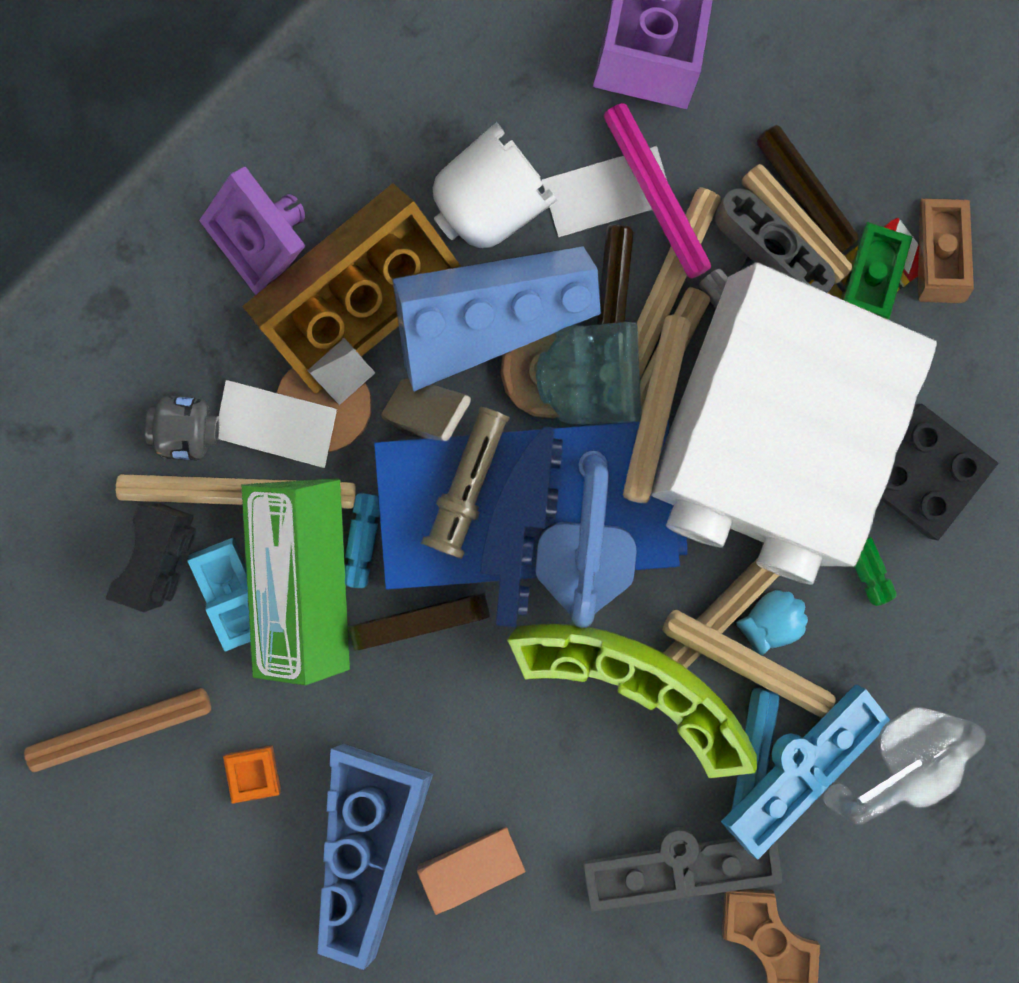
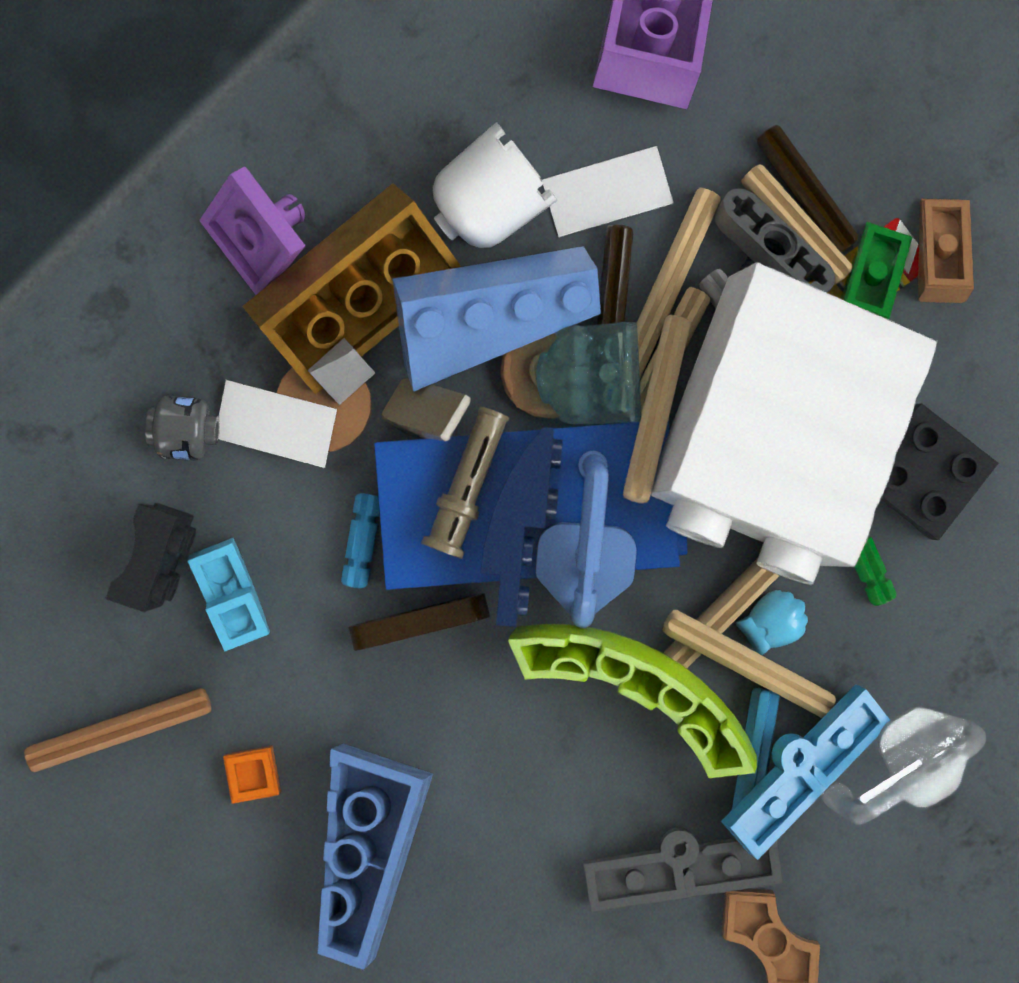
(198, 489): tan axle -> none
(296, 580): bright green slope -> none
(470, 870): nougat slope -> none
(657, 190): dark pink axle -> none

